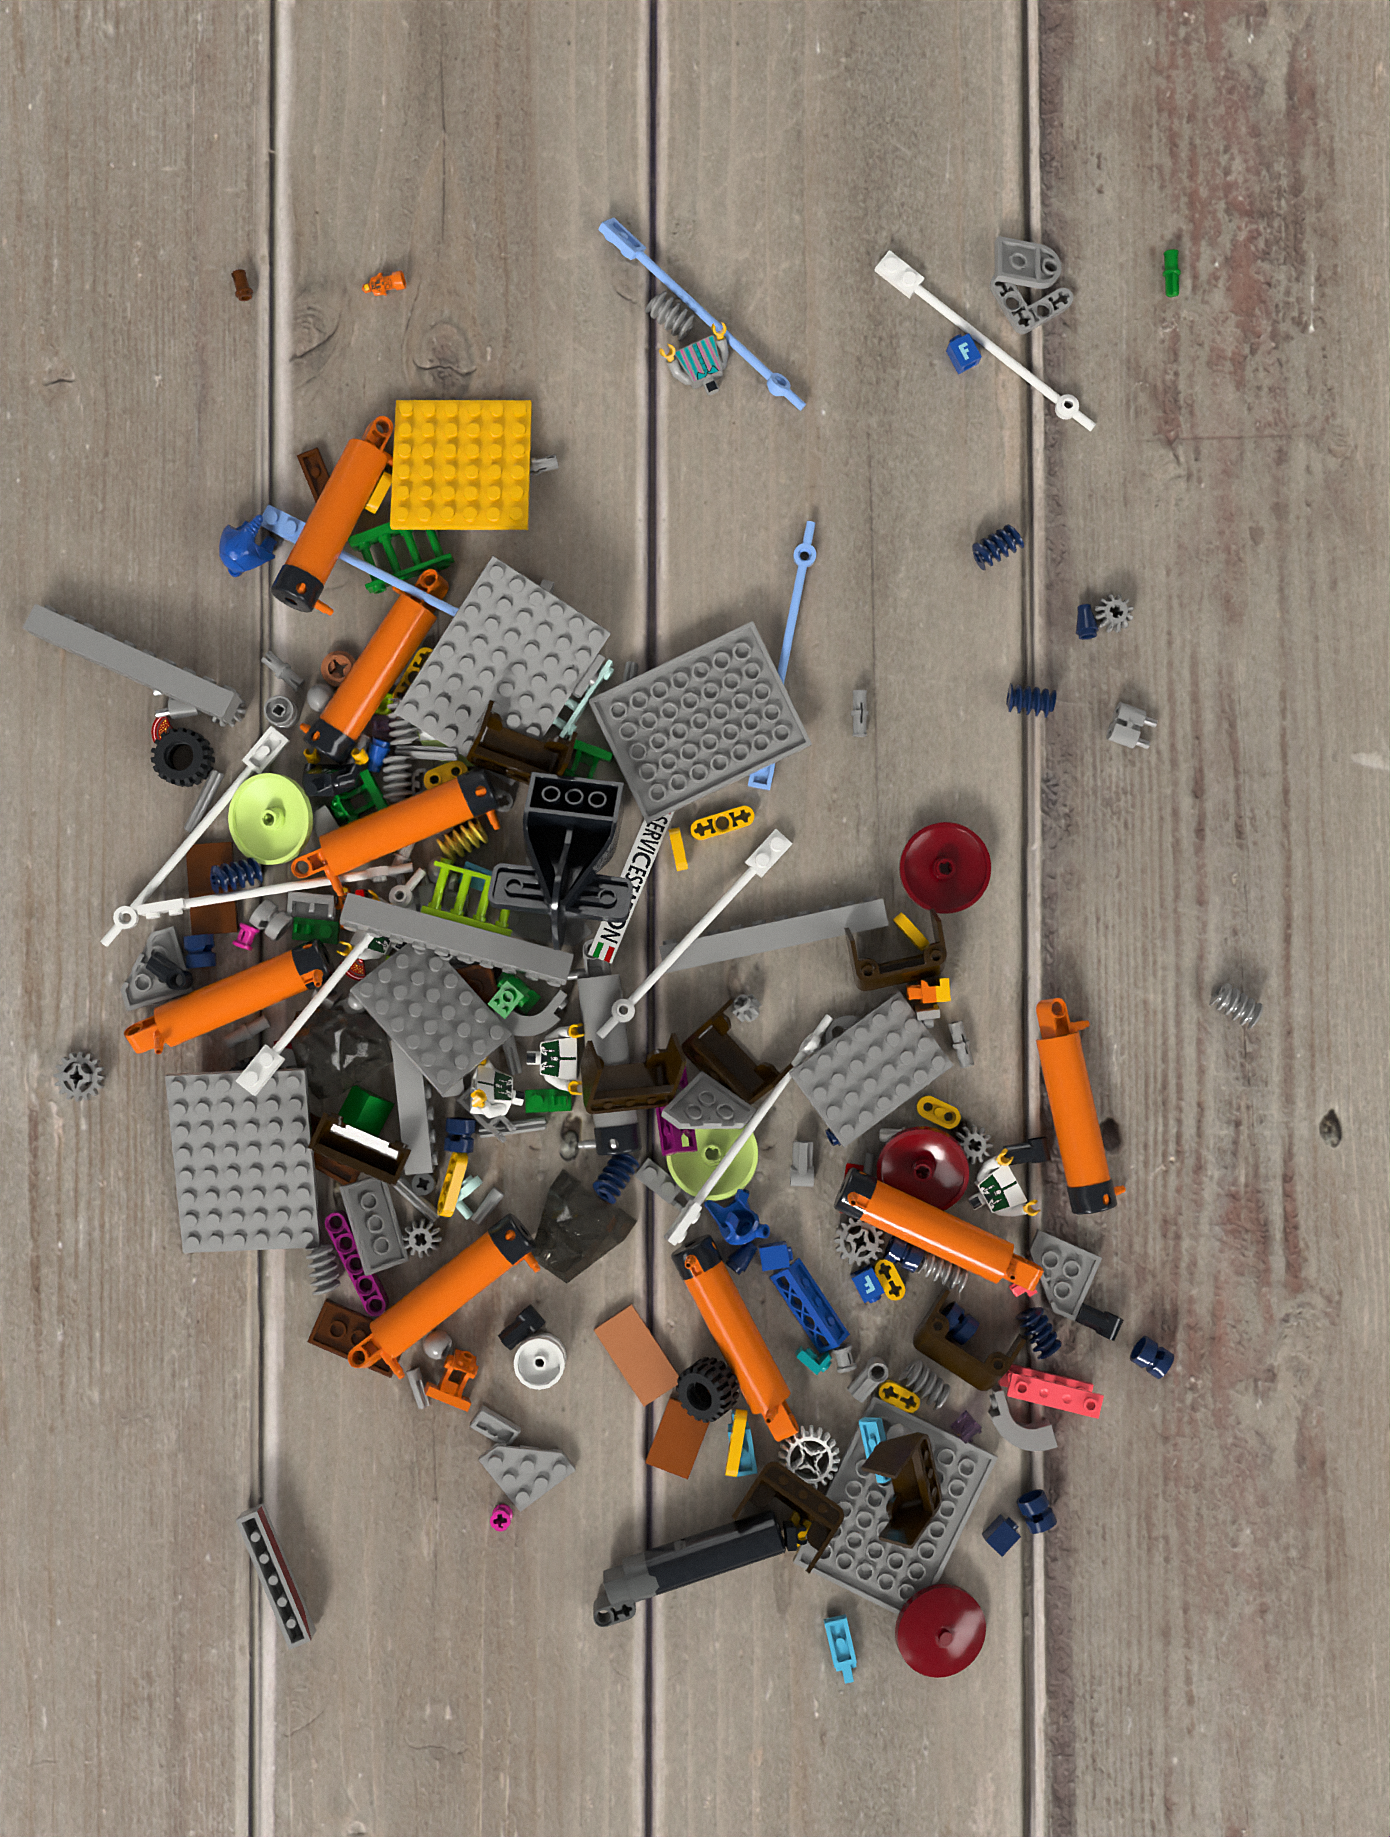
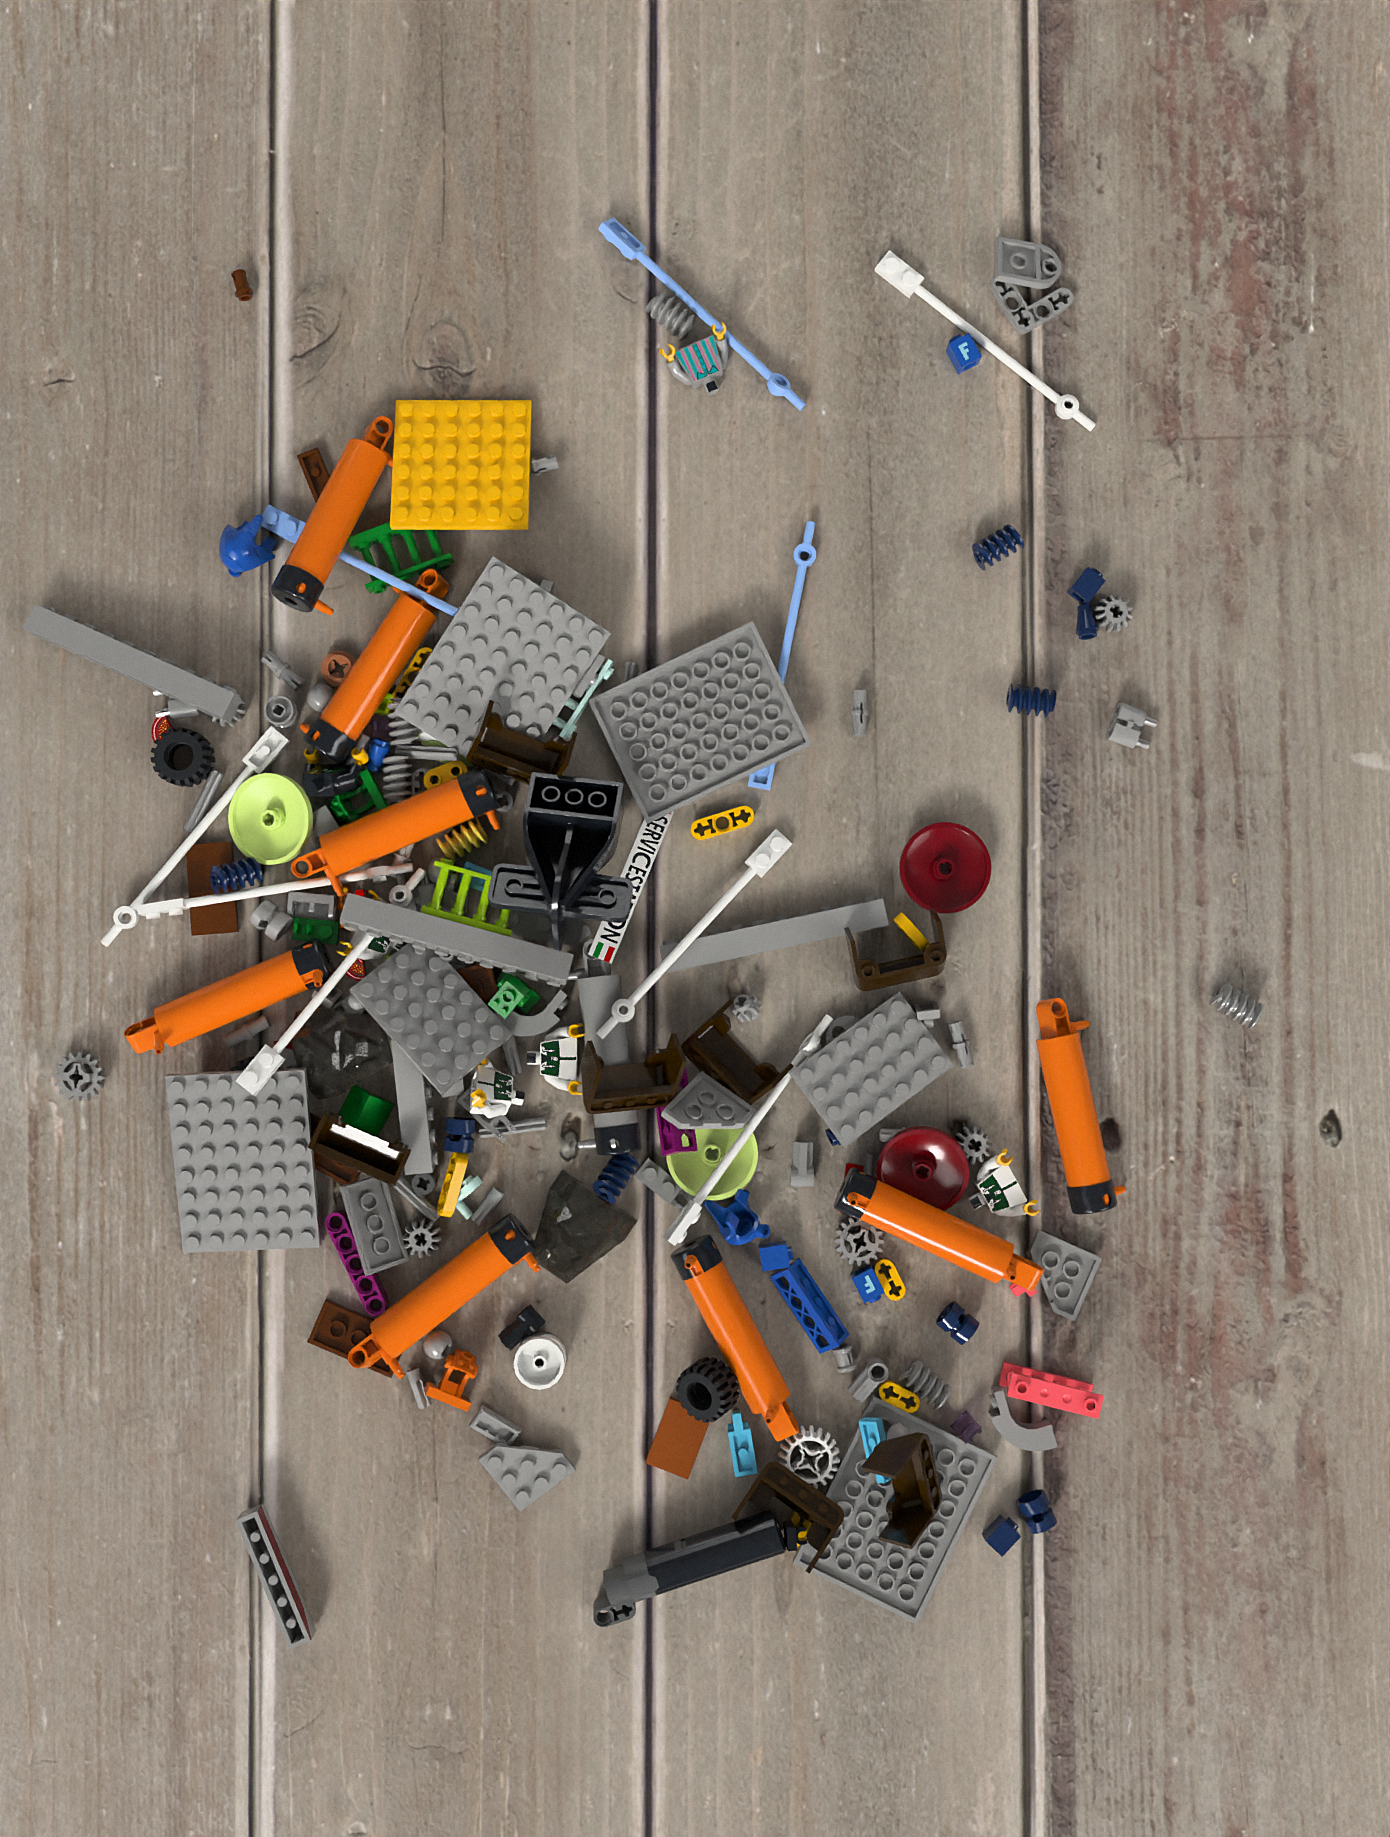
(143, 986): light grey plate -> none
(168, 972): black piece -> none
(199, 951): dark blue wheel -> none
(245, 936): dark pink bush -> none
(323, 1269): light grey piece -> none
(379, 284): orange piece -> none
(379, 492): yellow beam -> none
(496, 1522): dark pink bush -> none
(547, 1100): green plate -> none
(590, 756): green tile -> none
(637, 1355): nougat tile -> none
(678, 849): yellow beam -> none
(736, 1442): yellow beam -> none
(740, 1259): dark blue cone -> none
(809, 1358): teal bracket -> none
(841, 1645): medium azure hinge -> none
(903, 1252): dark blue wheel -> none
(930, 994): orange hips -> none
(931, 1342): dark brown windscreen -> none
(937, 1111): yellow plate -> none
(940, 1630): dark red dish -> none
(943, 1269): light grey piece -> none
(1034, 1151): black piece -> none
(1040, 1330): dark blue piece -> none
(1086, 585): none -> dark blue brick
(1103, 1323): black piece -> none
(1155, 1359): dark blue wheel -> none
(1171, 273): green axle -> none

